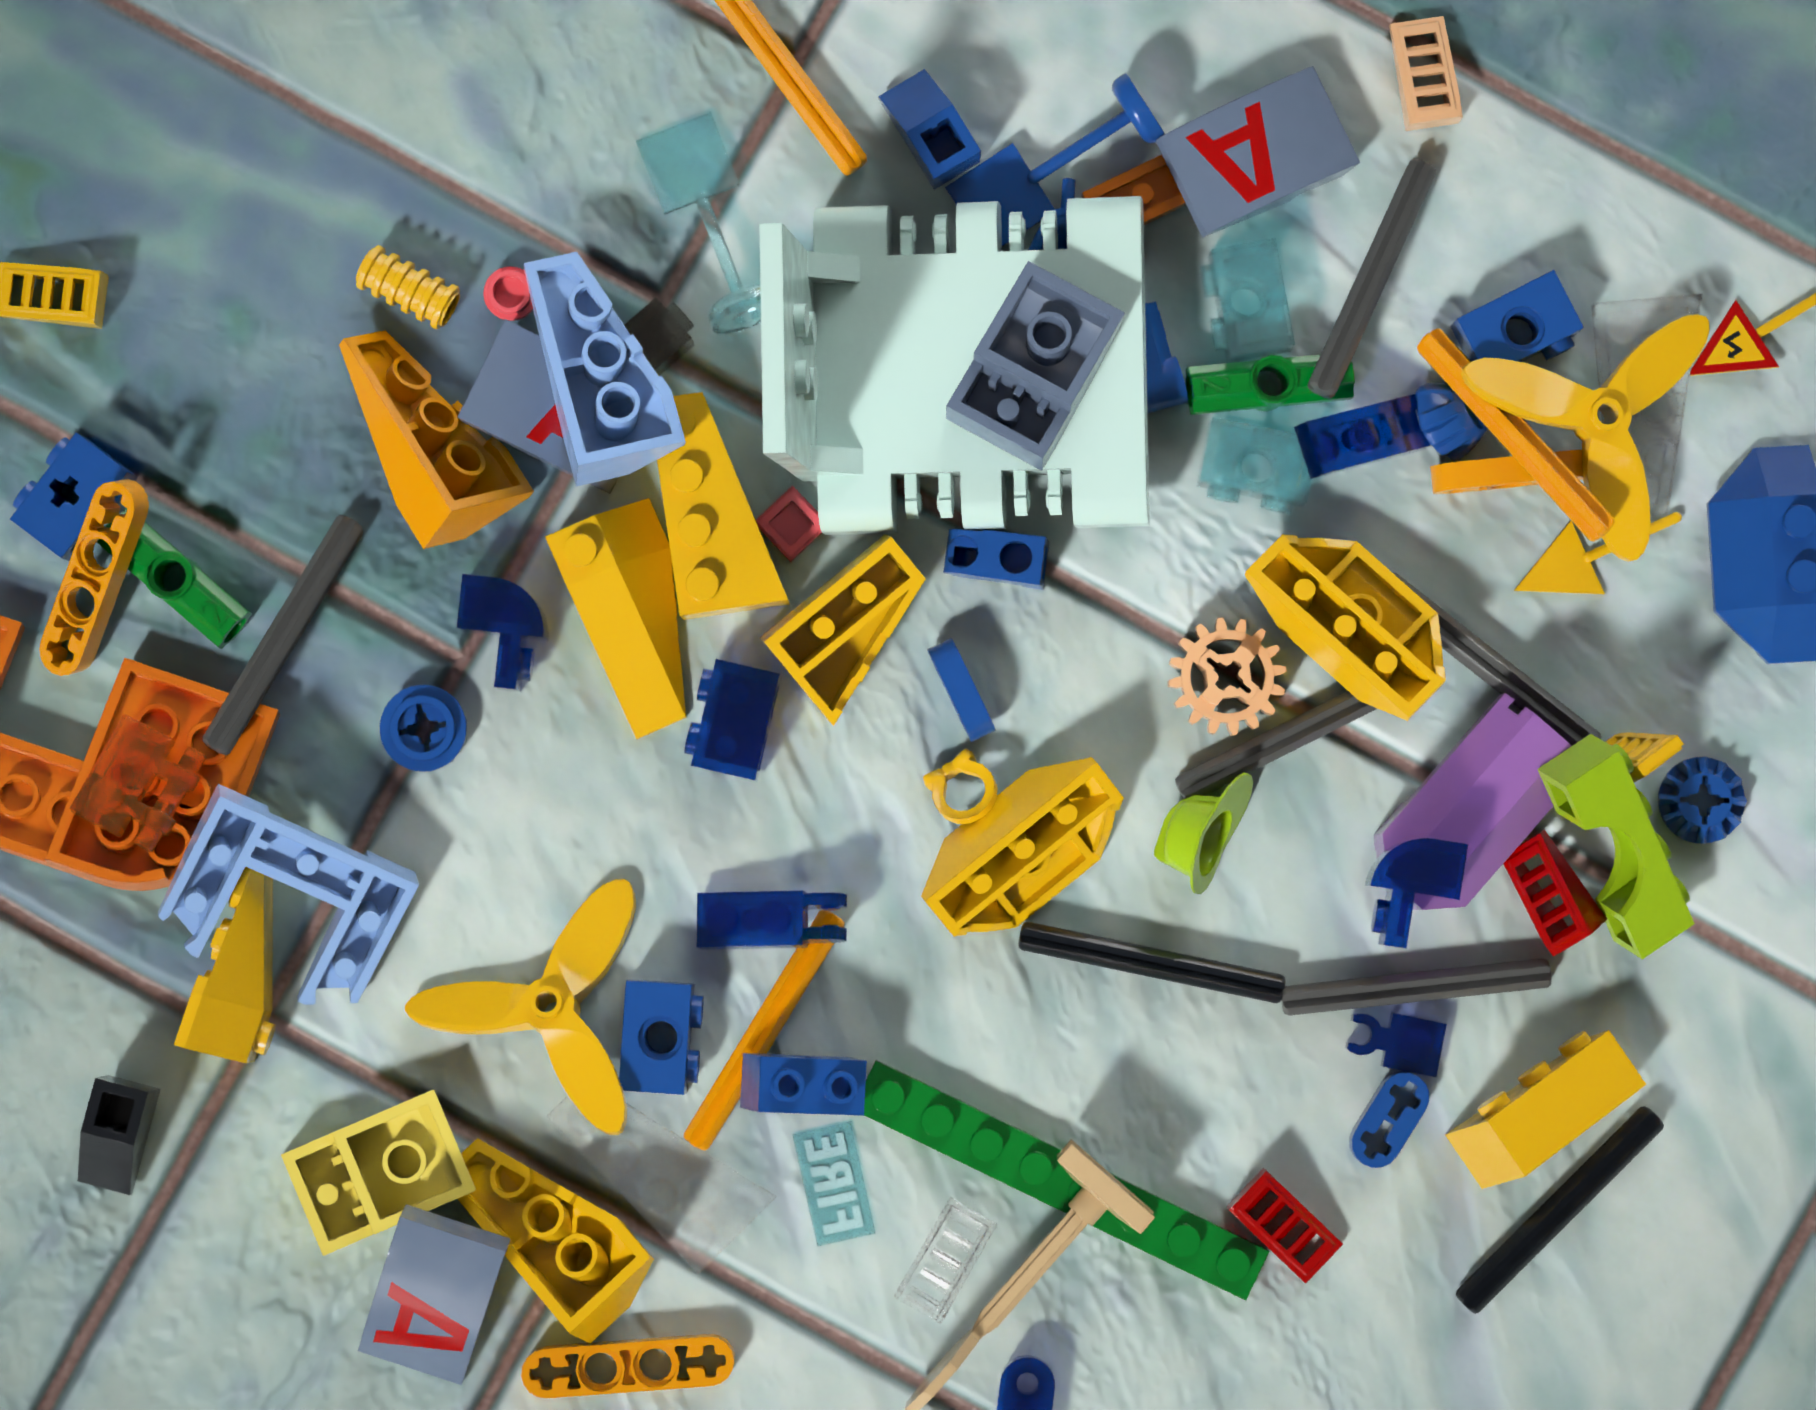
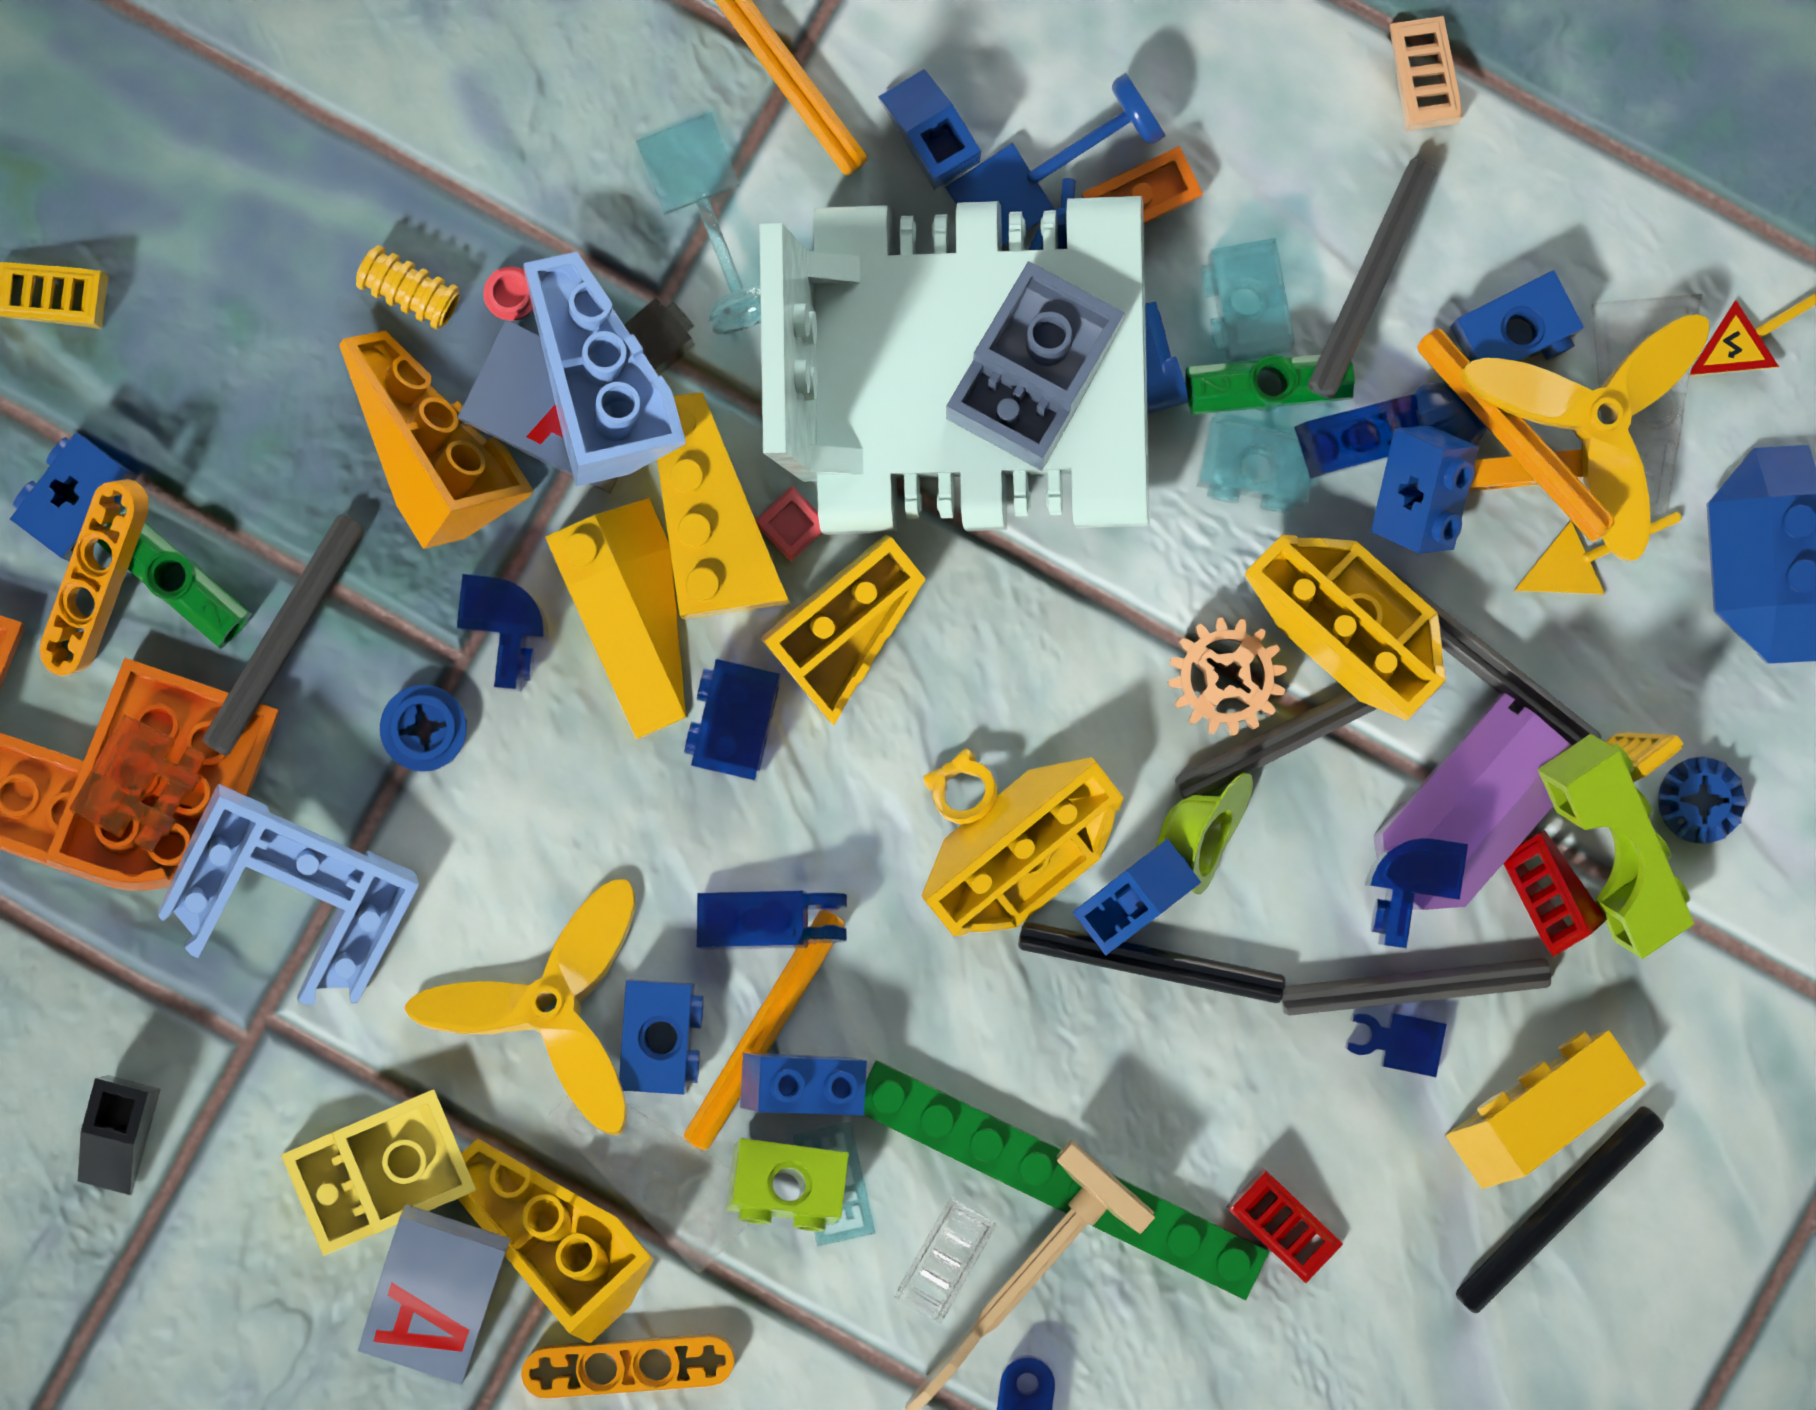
(235, 1000): yellow wedge -> none
(818, 1172): none -> lime brick
(961, 689): blue beam -> none
(997, 557): blue leg -> none
(1137, 896): none -> blue brick
(1258, 152): sand blue slope -> none
(1400, 1126): blue beam -> none
(1424, 489): none -> blue brick

